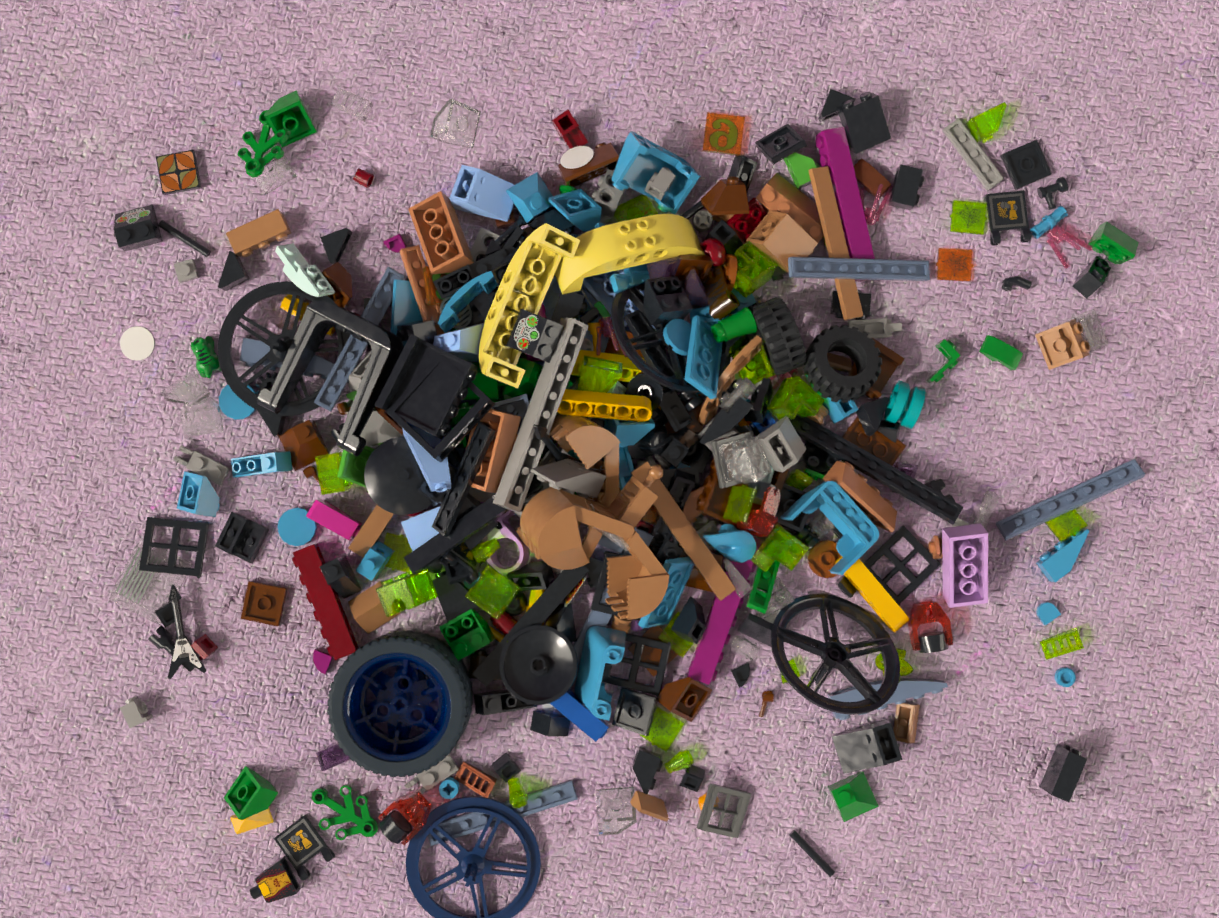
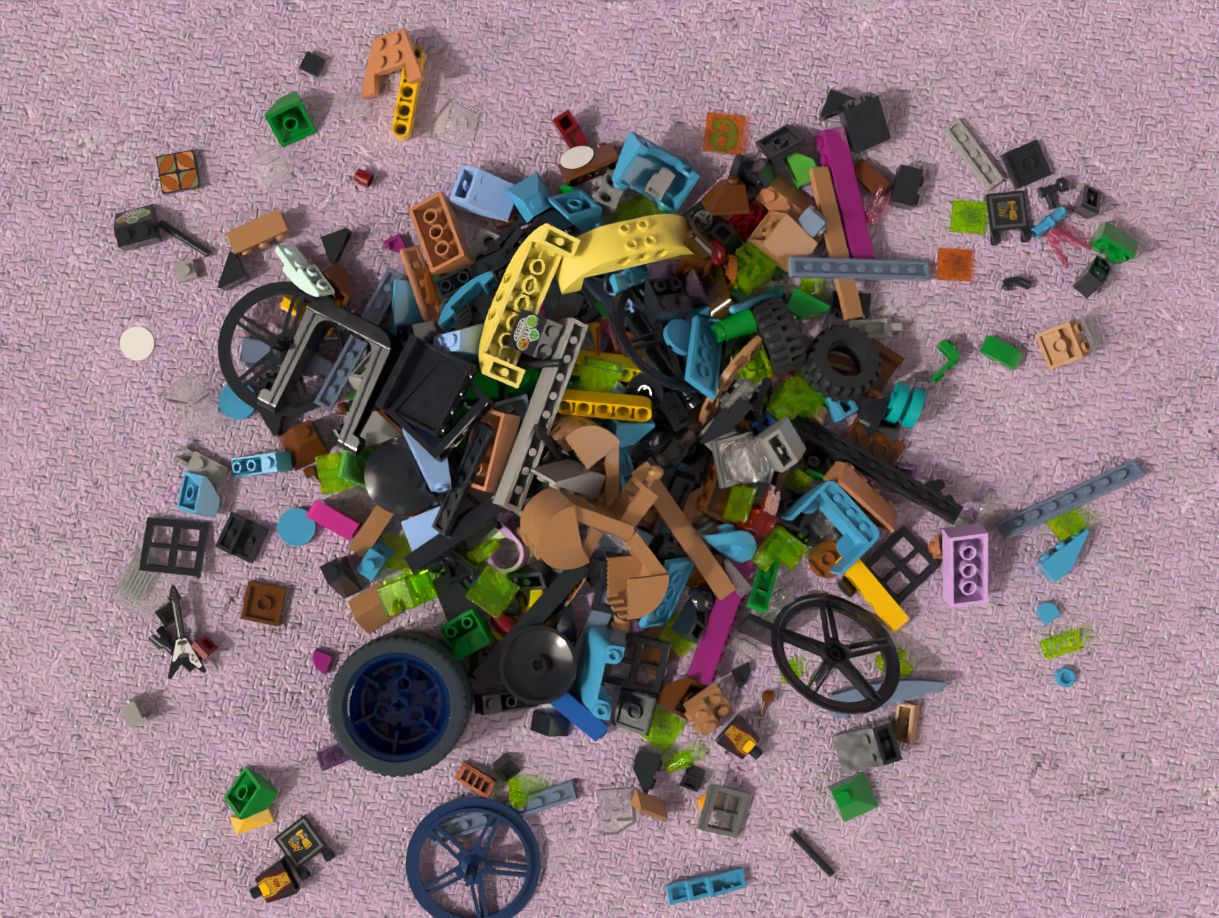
(206, 357): green animal -> none
(255, 166): green plant -> none
(312, 64): none -> black tile
(325, 602): dark red brick -> none
(346, 814): green plant -> none
(388, 55): none -> nougat wing
(397, 824): clear red piece -> none
(407, 102): none -> yellow beam
(434, 775): light grey hinge -> none
(449, 783): dark azure wheel -> none
(540, 364): none -> black bar
(698, 240): none -> dark brown door
(701, 597): none -> black hair
(705, 885): none -> dark azure slope
(707, 709): none -> medium nougat plate
(740, 738): none -> torso
(760, 173): none -> black slope
(776, 291): none -> dark azure piece
(805, 306): none -> green slope
(812, 221): none -> sand blue brick
(813, 286): none -> clear neon green slope
(930, 641): clear red piece -> none
(987, 123): clear neon green slope -> none
(1063, 772): black brick -> none
(1088, 202): none -> black slope

